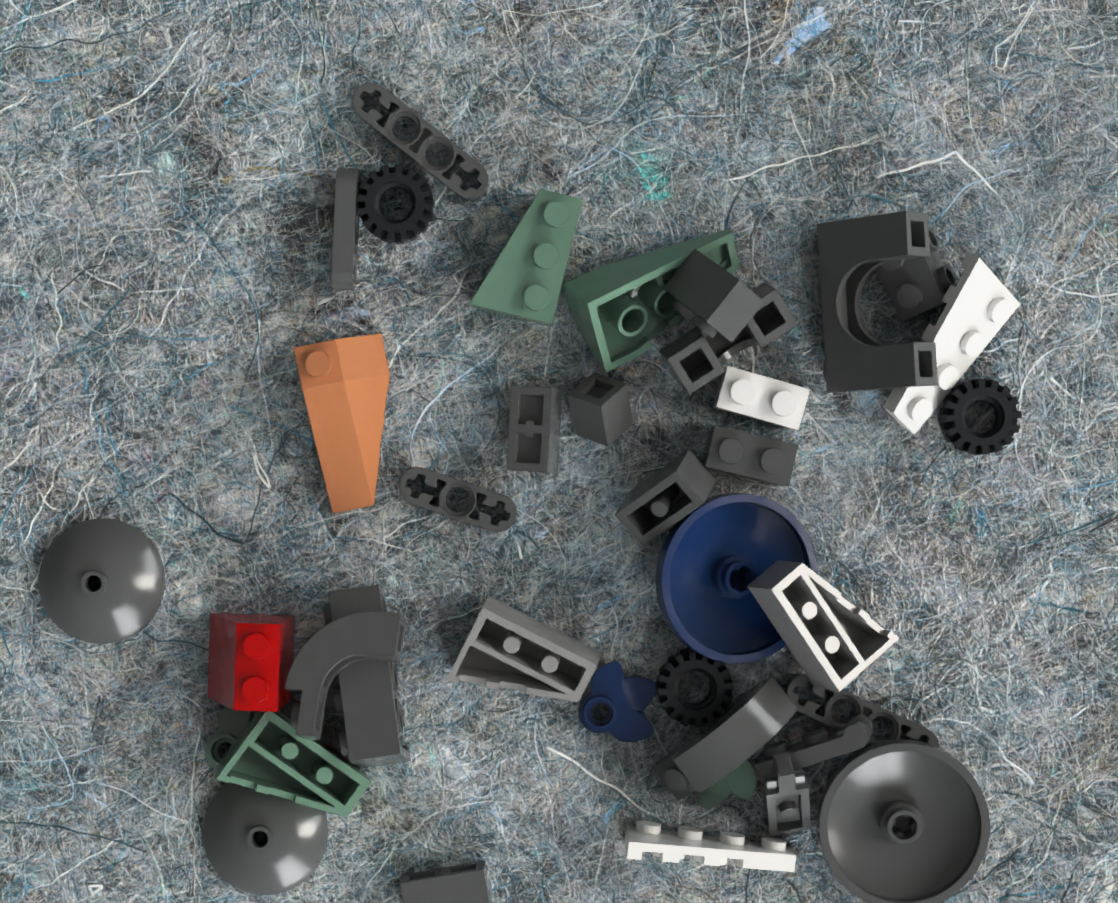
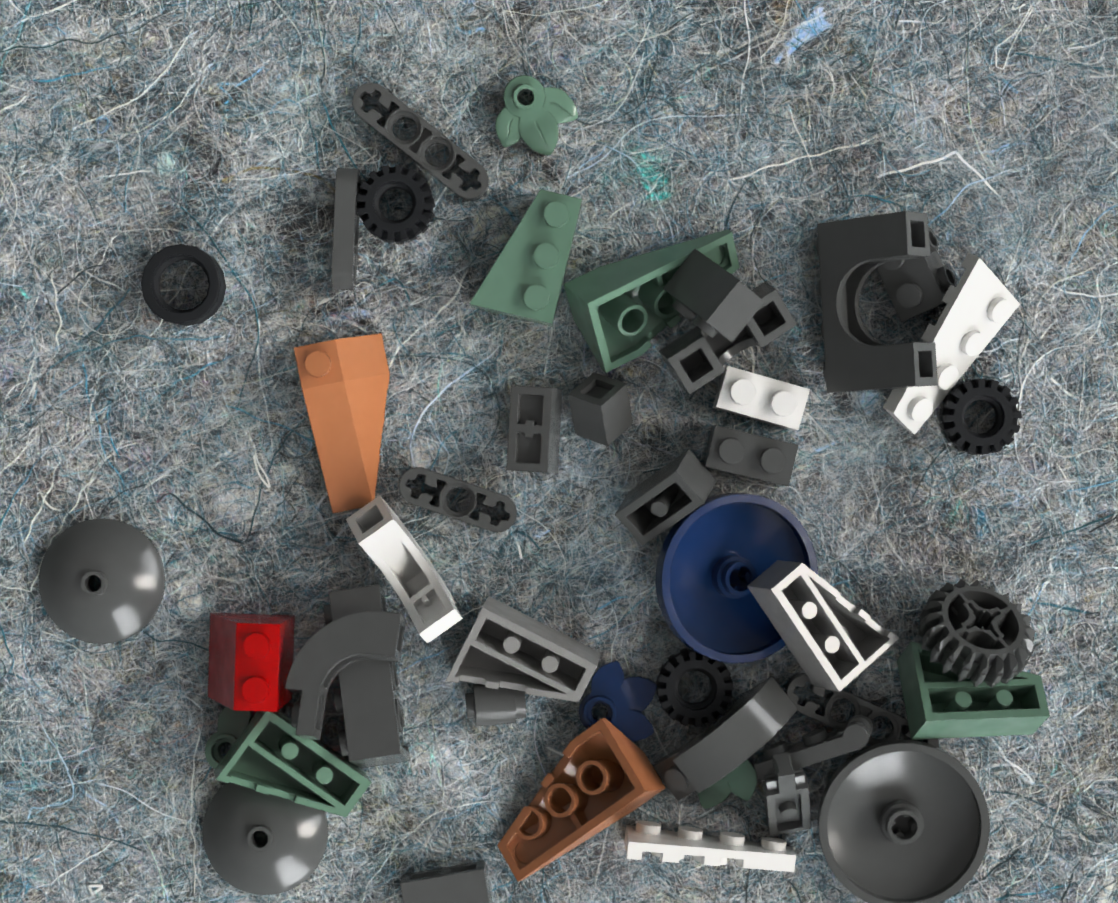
(152, 276): none -> black tyre
(405, 567): none -> white arch
(495, 705): none -> dark grey brick
(537, 120): none -> sand green plate
(586, 792): none -> nougat wedge
(949, 709): none -> sand green wedge
(976, 633): none -> dark grey gear

